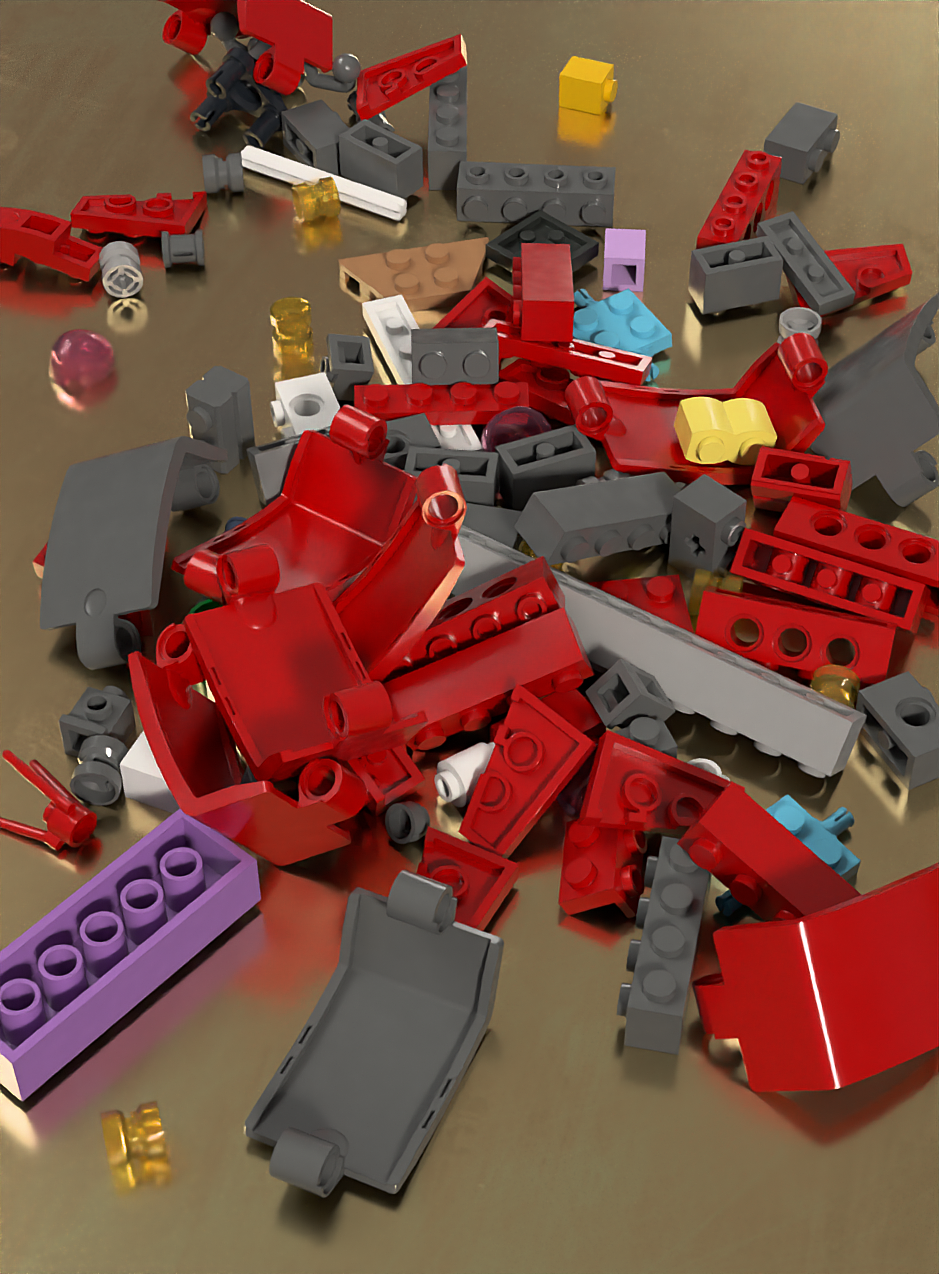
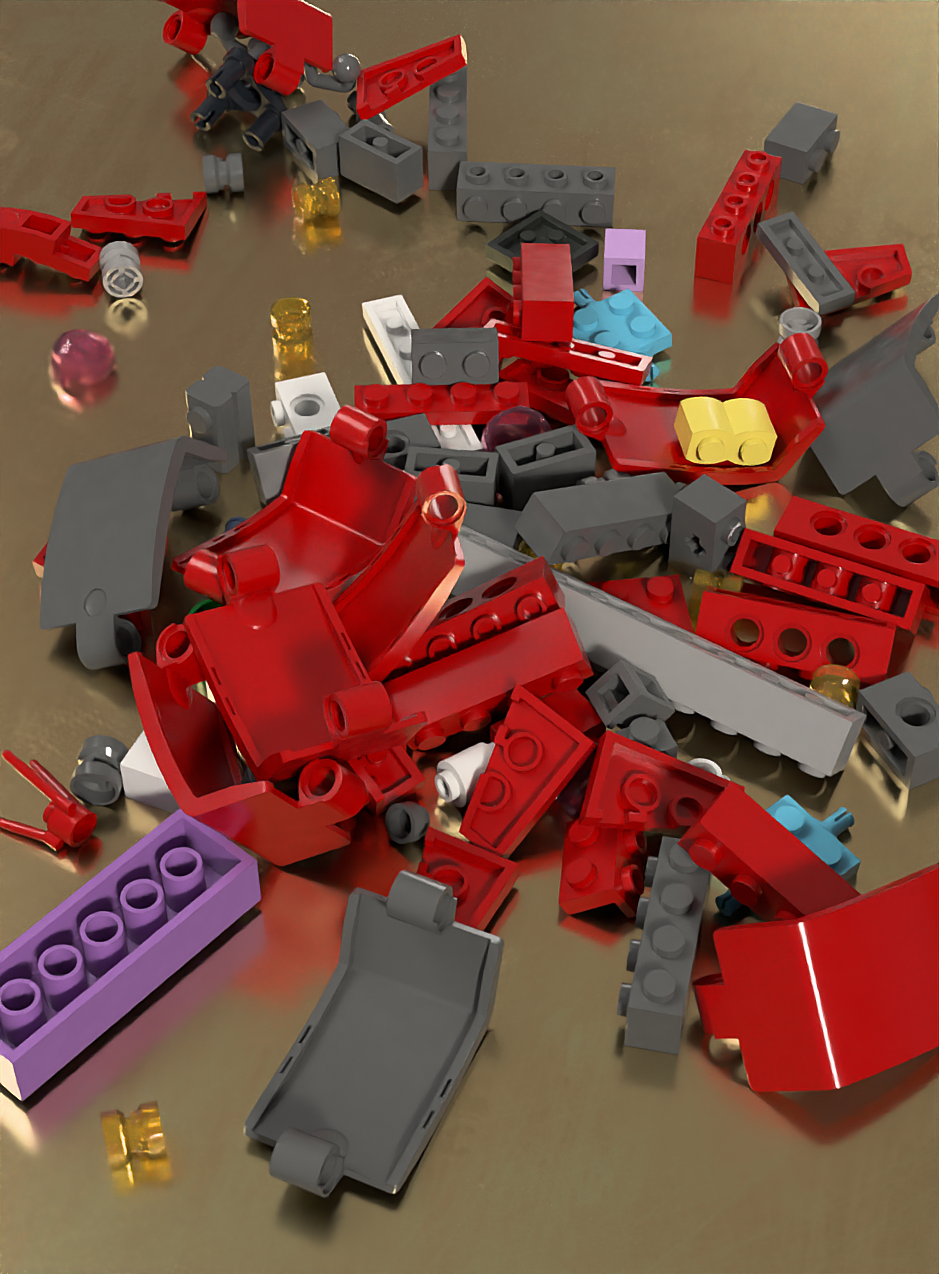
(97, 713): dark grey brick -> none
(183, 248): dark grey bush -> none
(347, 364): dark grey brick -> none
(349, 191): white axle -> none
(423, 275): medium nougat wing -> none
(587, 85): yellow brick -> none
(735, 274): dark grey brick -> none
(789, 473): red brick -> none

